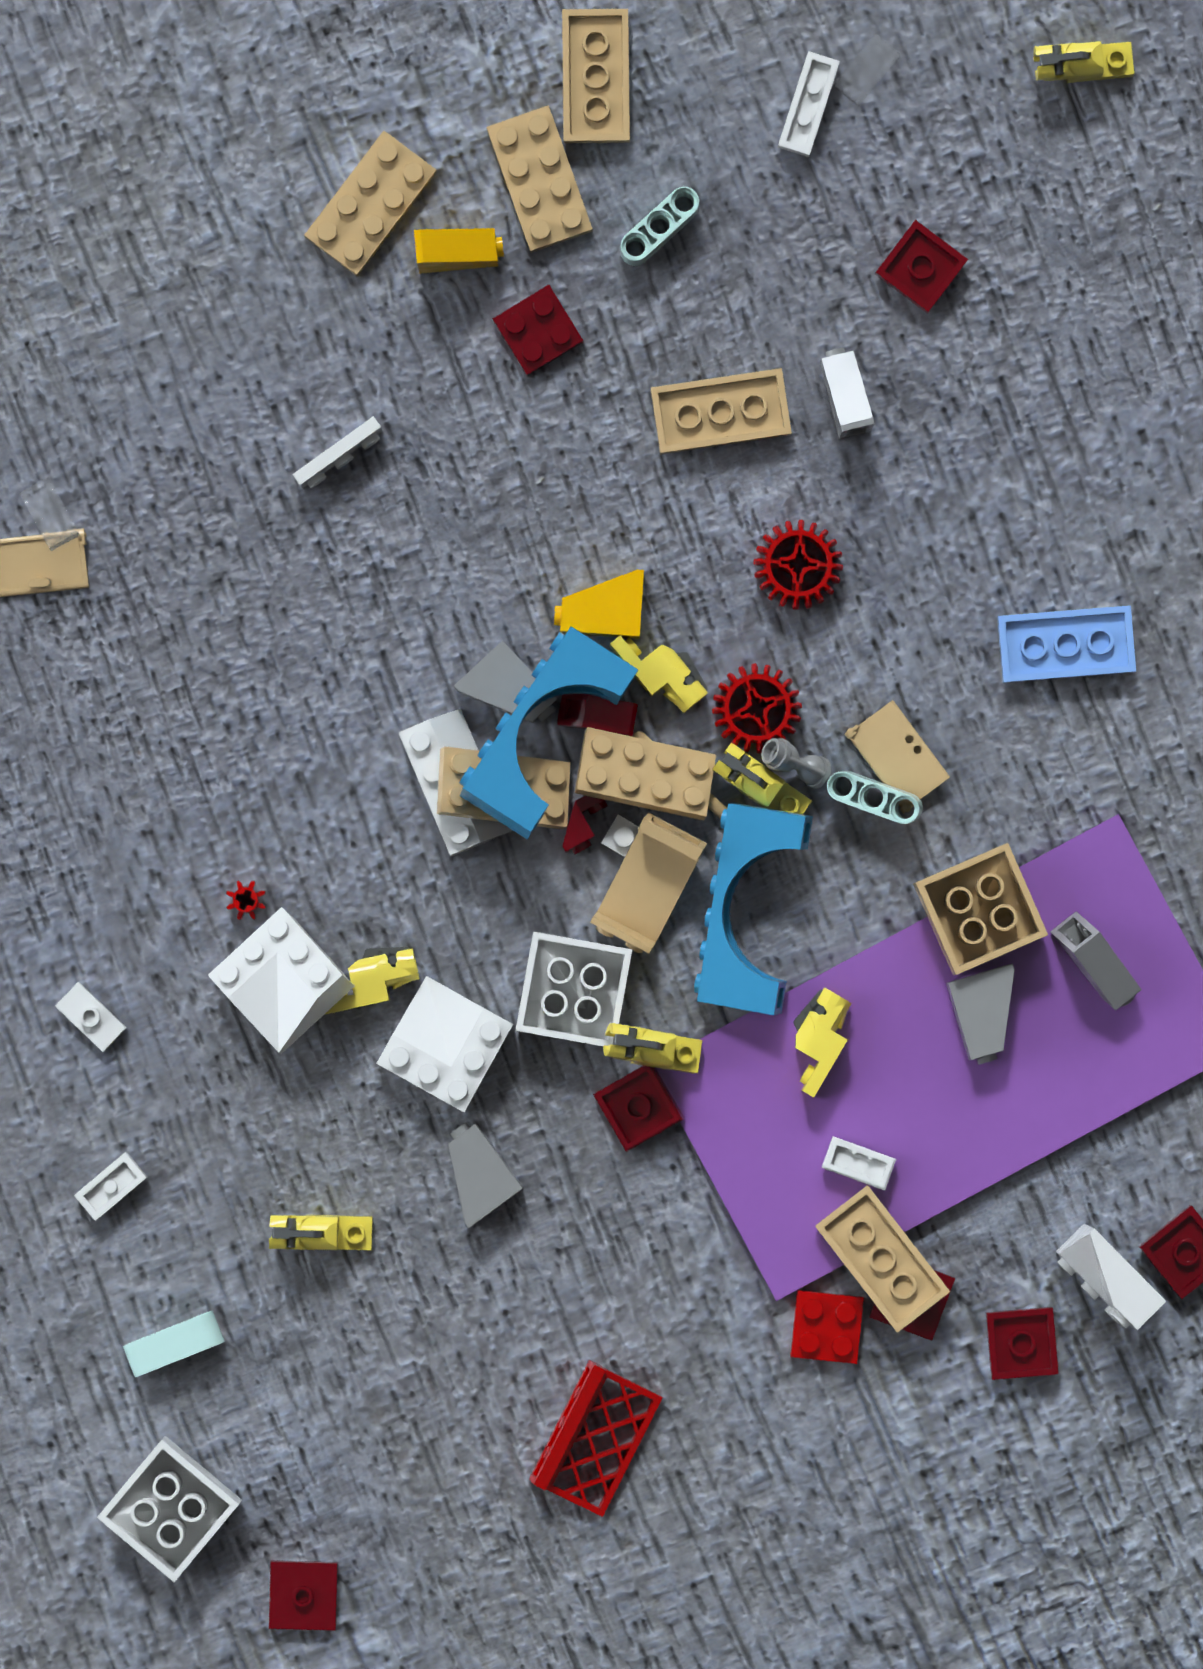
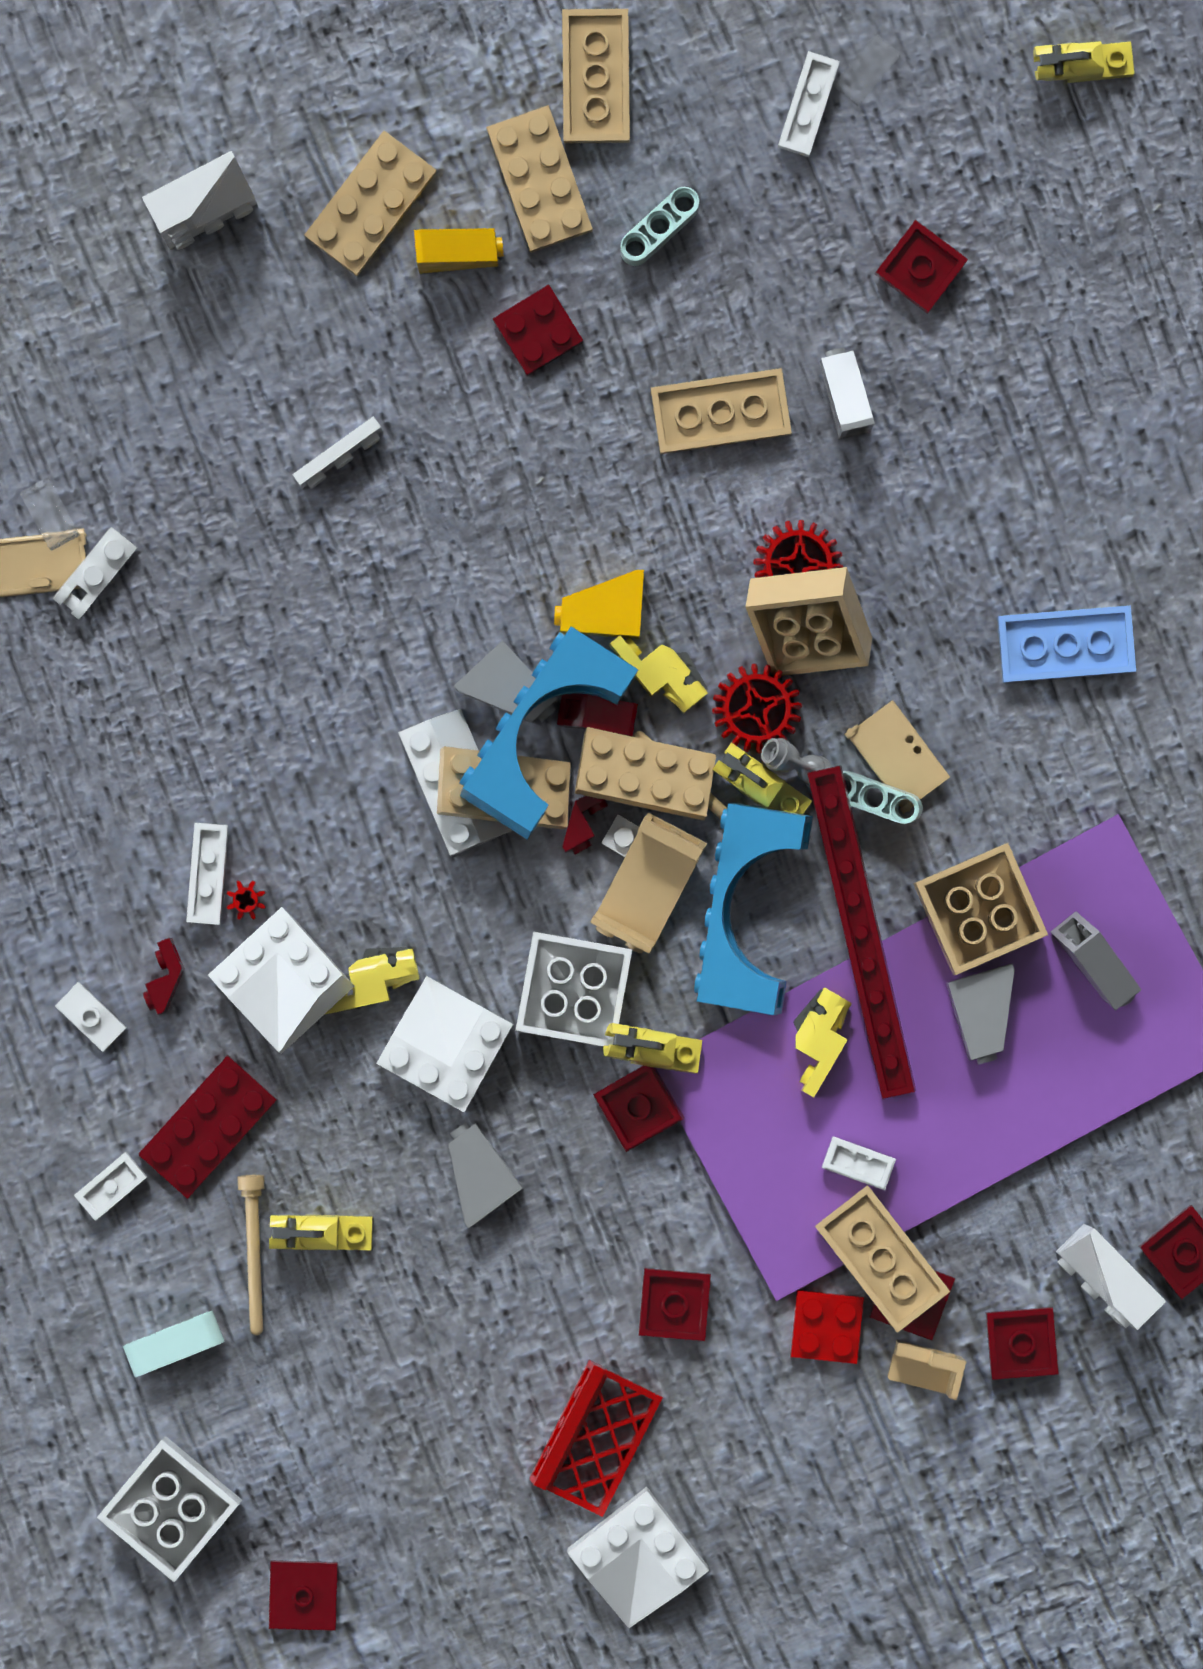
(95, 571): none -> white plate
(161, 990): none -> dark red slope
(200, 201): none -> white slope
(207, 873): none -> white plate
(207, 1126): none -> dark red plate
(250, 1189): none -> tan piece
(637, 1558): none -> white slope
(674, 1304): none -> dark red plate
(809, 621): none -> tan slope
(861, 931): none -> dark red plate
(927, 1368): none -> tan panel

